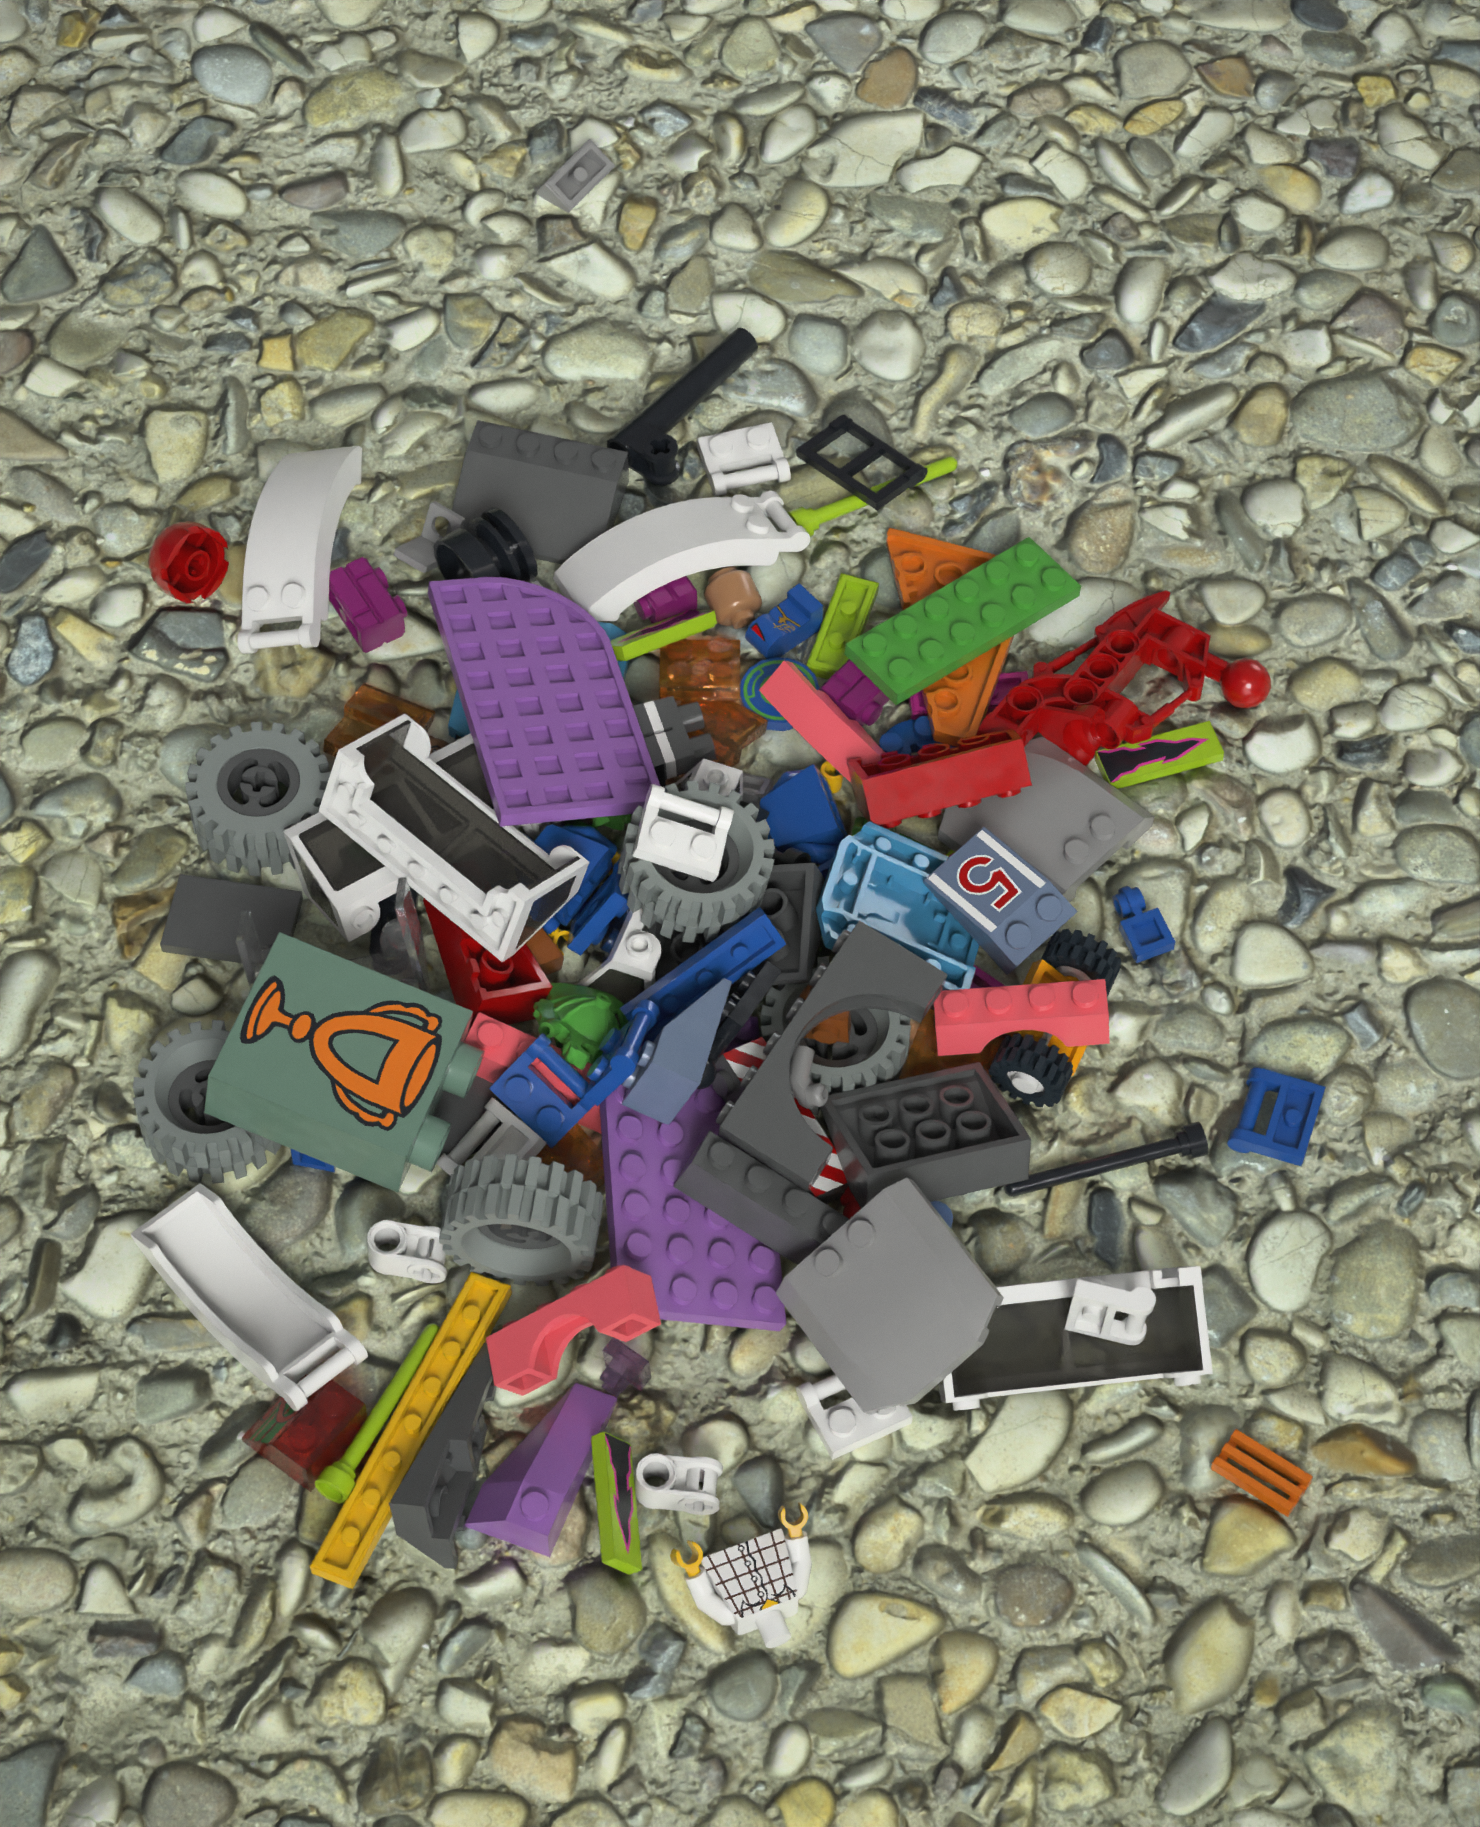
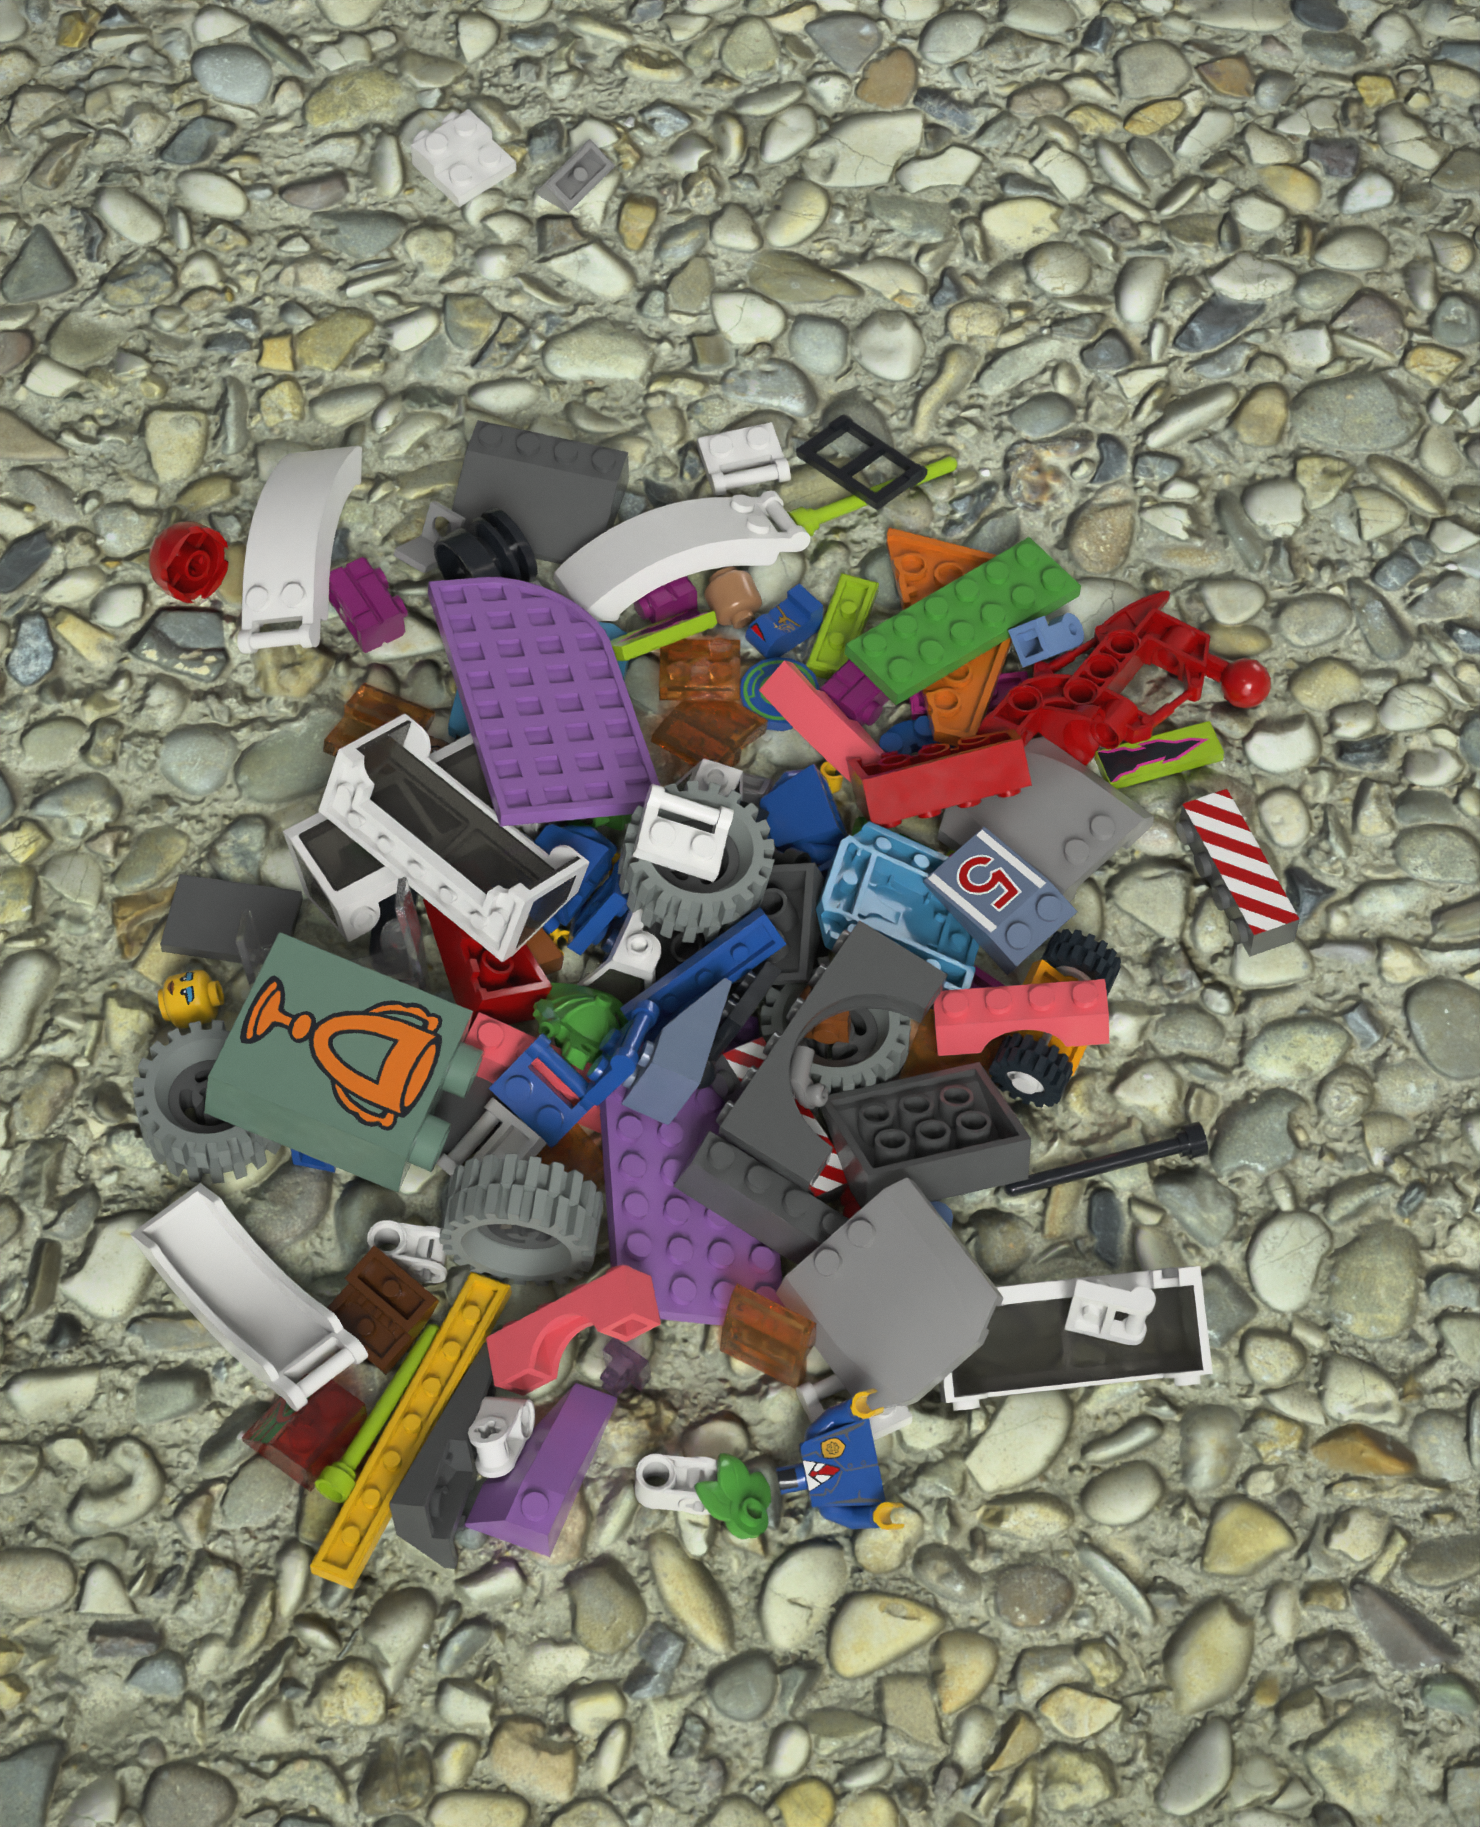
(190, 998): none -> yellow head
(255, 763): light grey wheel -> none
(383, 1308): none -> reddish brown slope
(461, 157): none -> white plate
(501, 1433): none -> white piece
(616, 1503): lime tile -> none
(645, 435): black axle -> none
(666, 736): dark grey hips -> none
(737, 1497): none -> bright green plate
(753, 1581): white torso -> none
(767, 1336): none -> clear orange slope
(842, 1468): none -> blue torso
(1045, 639): none -> medium blue leg
(1145, 932): blue plate -> none
(1237, 873): none -> brick
(1271, 1460): orange tile -> none
(1290, 1120): blue plate -> none

